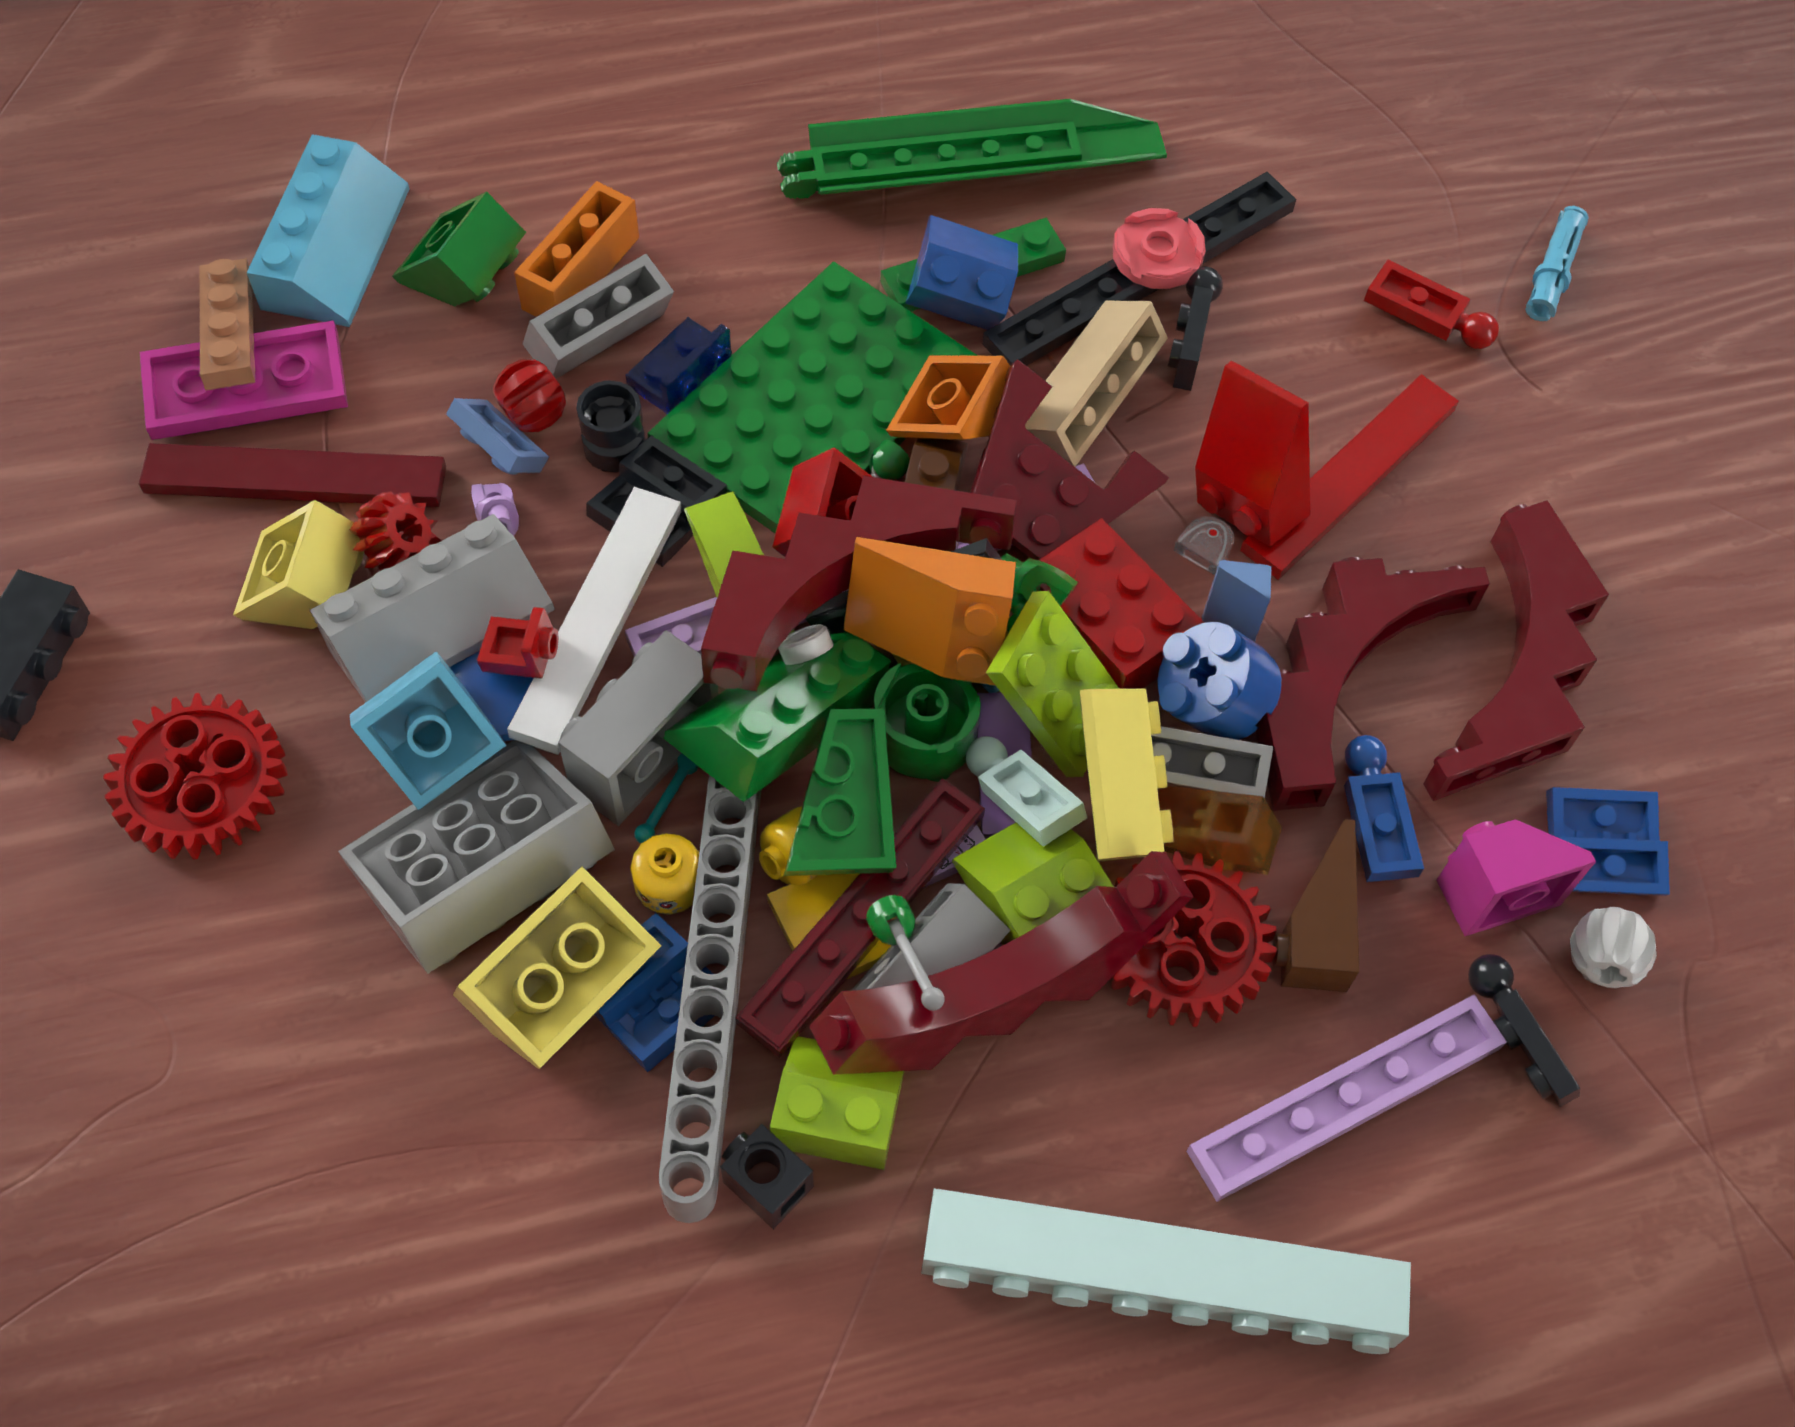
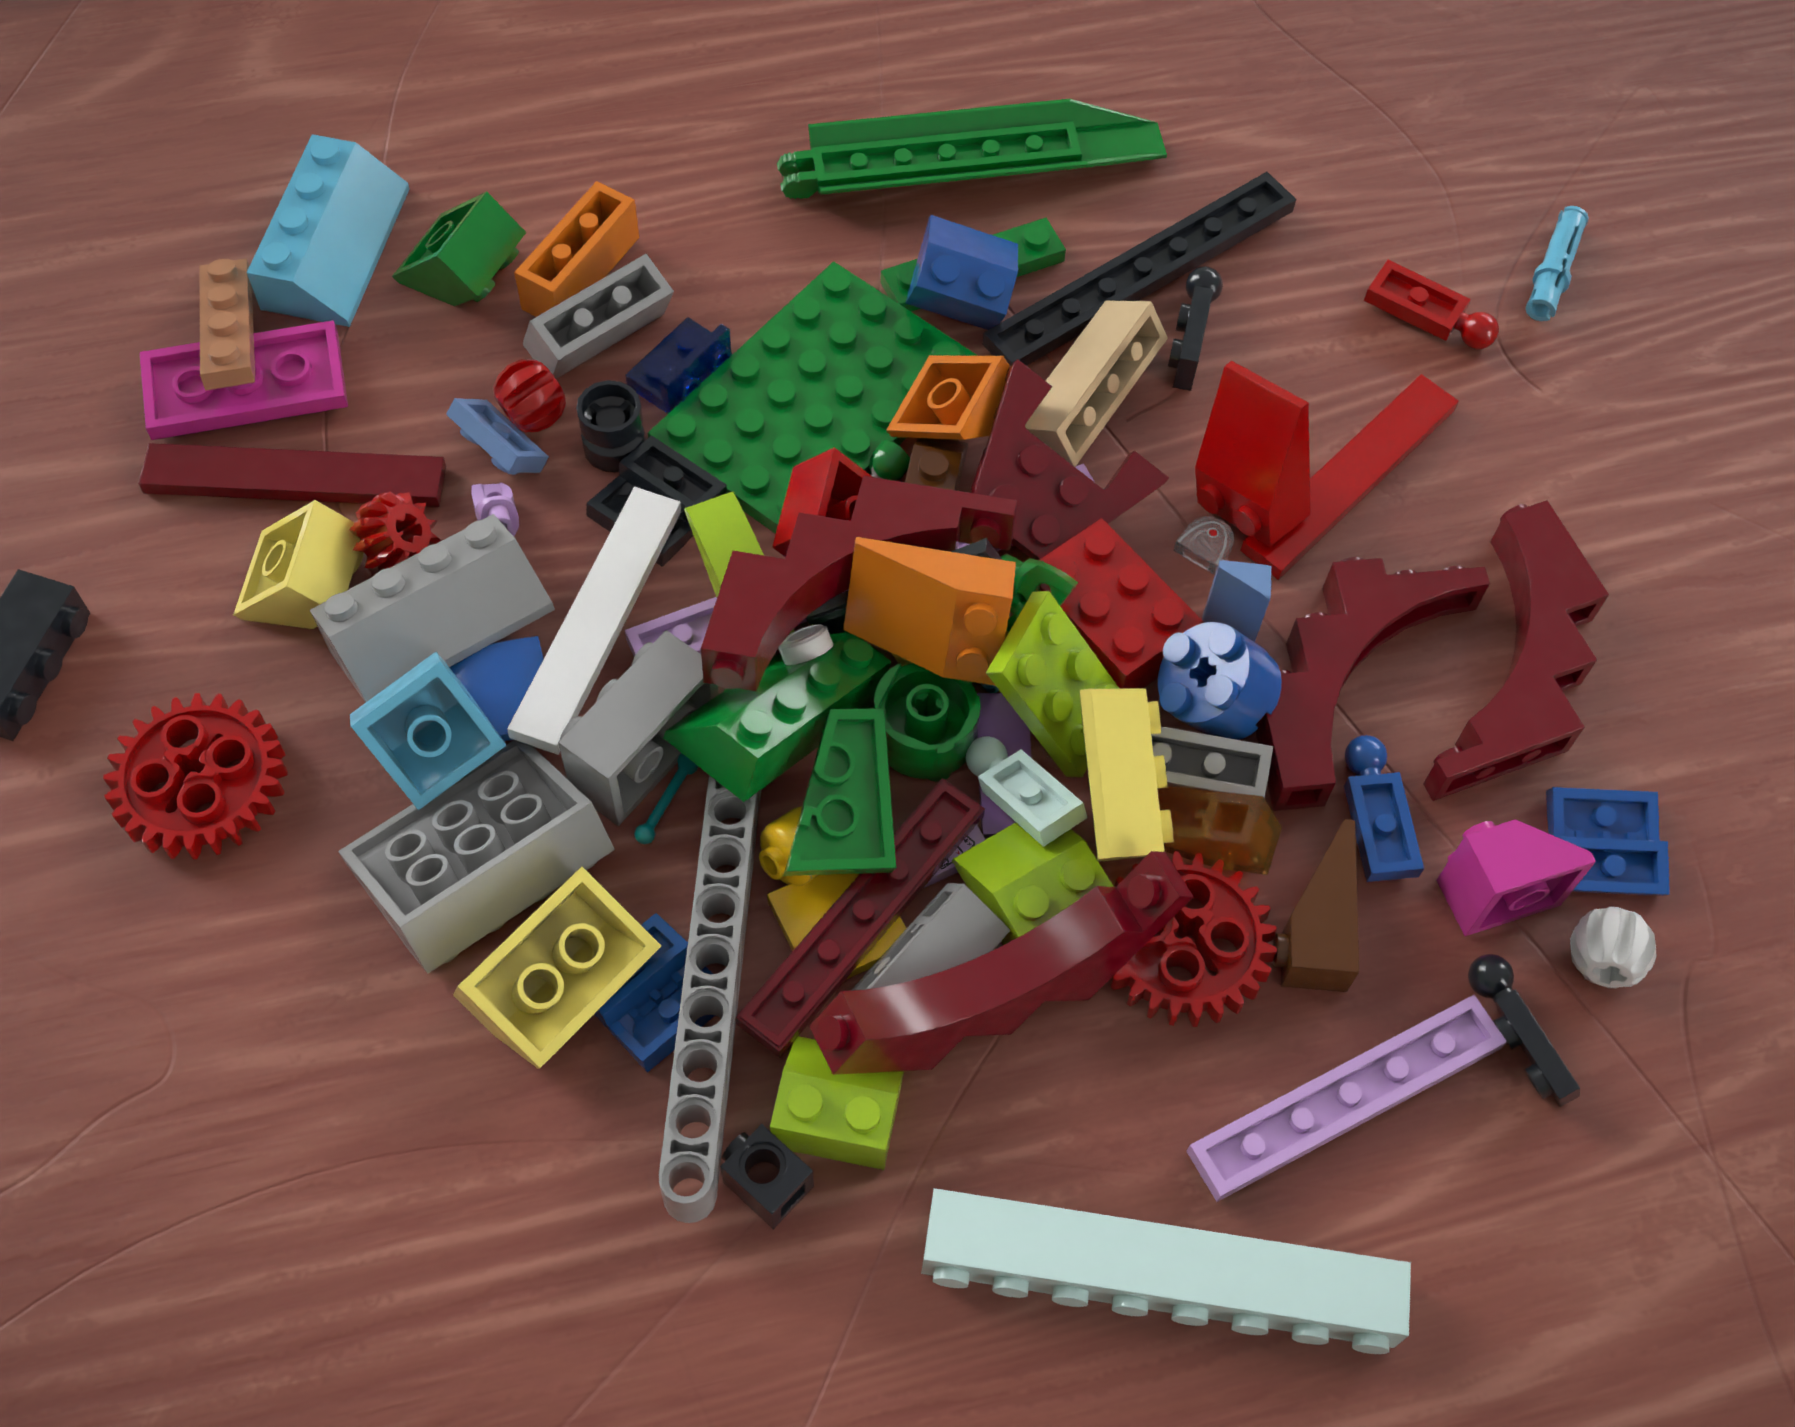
(519, 645): red bracket -> none
(665, 873): yellow head -> none
(898, 933): hinge -> none
(1158, 248): coral tile -> none

